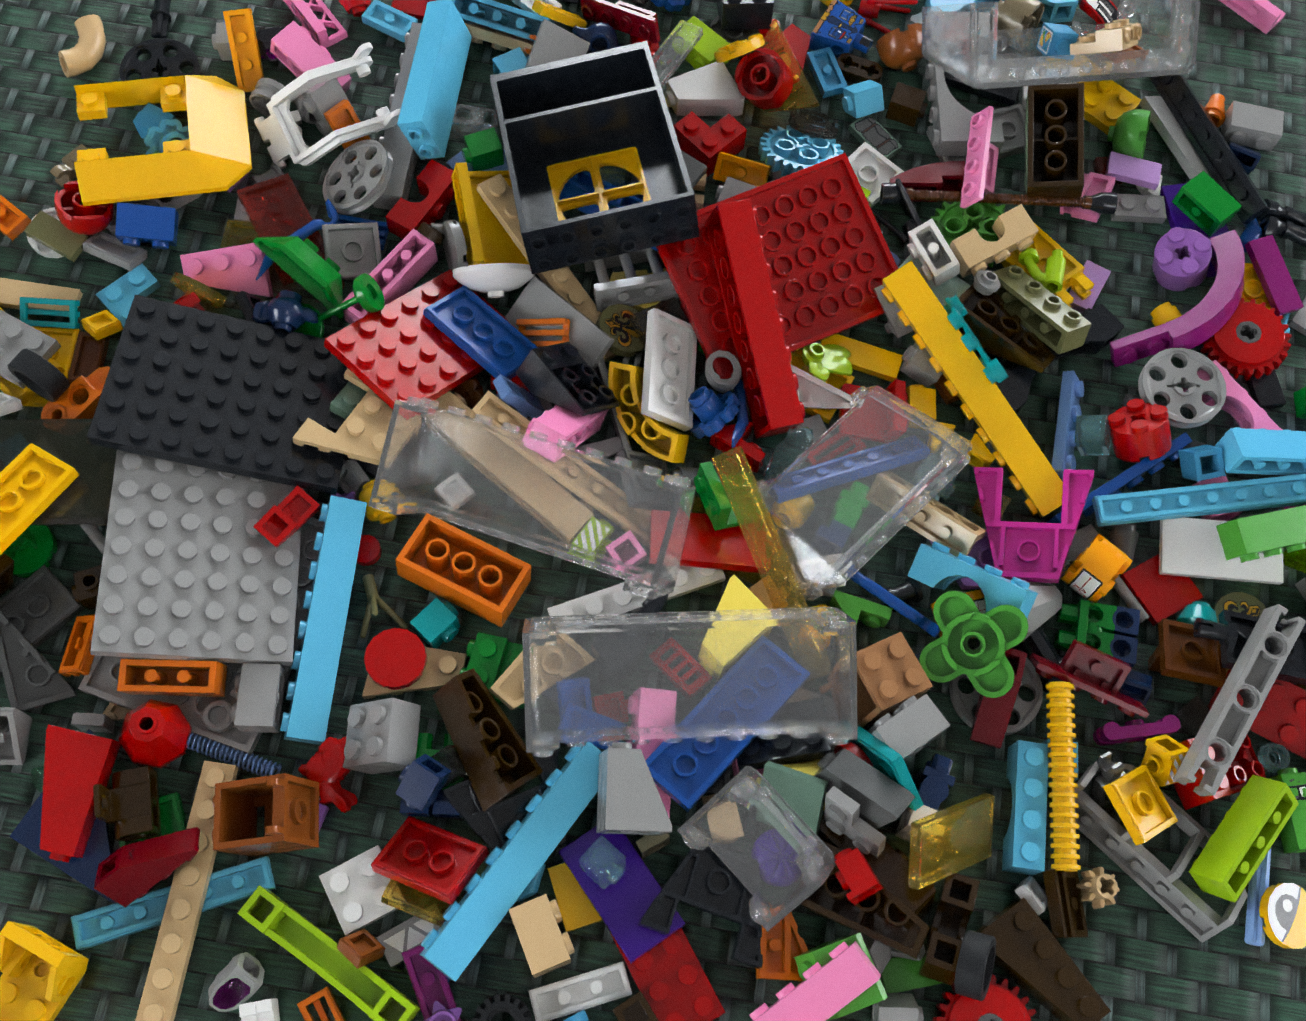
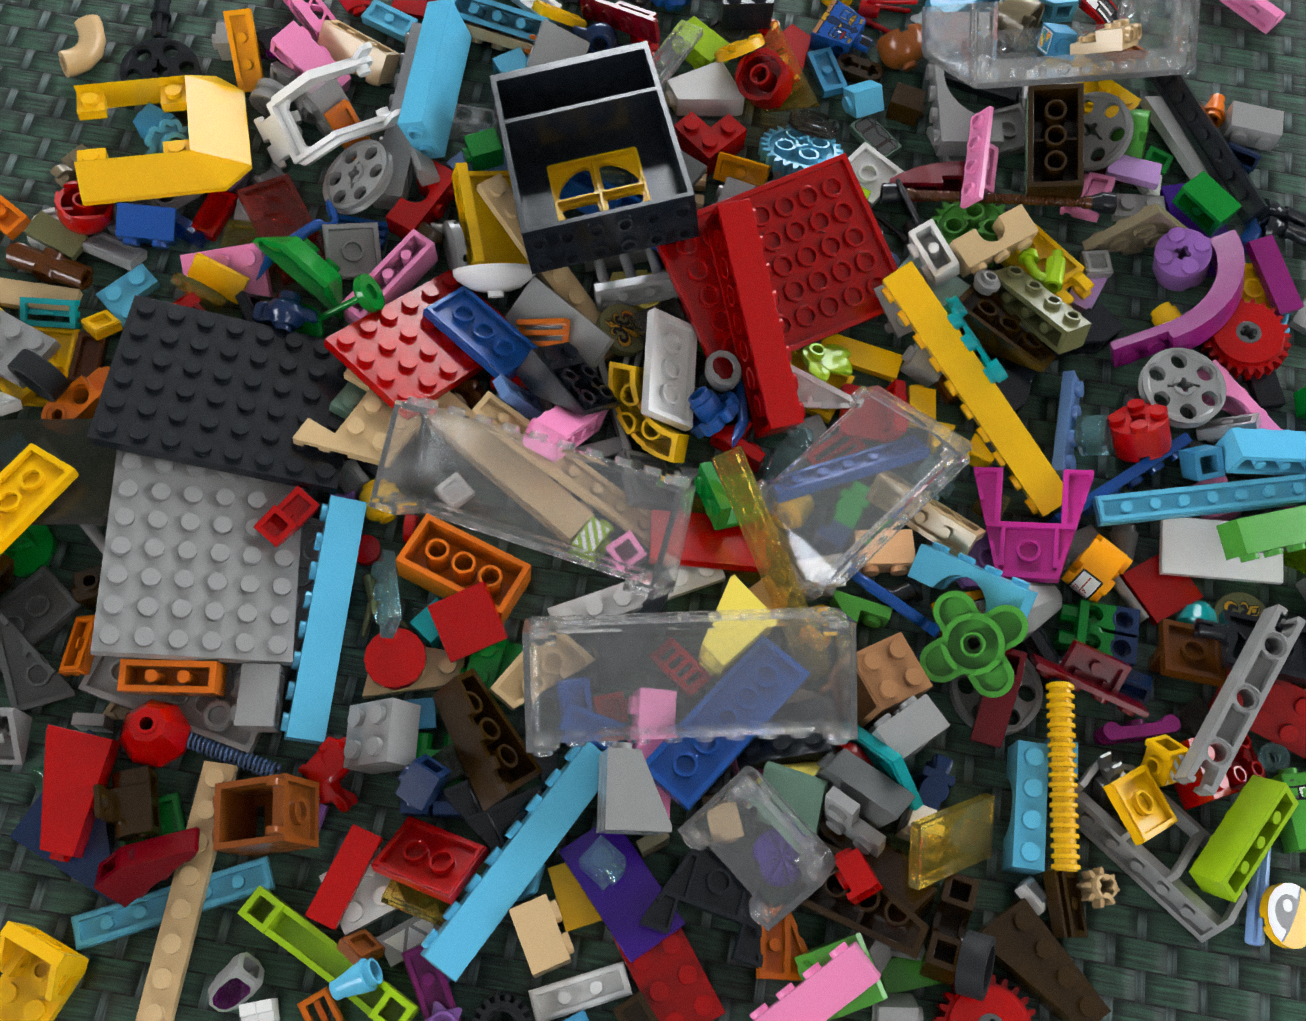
(49, 266): none -> reddish brown piece
(188, 233): none -> clear blue tile
(214, 213): none -> red tile
(218, 276): none -> yellow tile
(282, 73): none -> light grey tile
(344, 41): none -> tan brick
(344, 877): none -> red tile
(358, 979): none -> medium azure cone
(386, 594): none -> clear light blue plate
(410, 524): none -> red tile
(424, 168): none -> light grey slope
(428, 714): none -> dark azure tile
(467, 622): none -> red tile
(894, 557): none -> light nougat brick
(1096, 264): none -> light grey tile
(1105, 127): none -> light grey wedge
(1134, 233): none -> dark tan plate
(1159, 156): none -> green tile
(1216, 428): none -> light grey plate

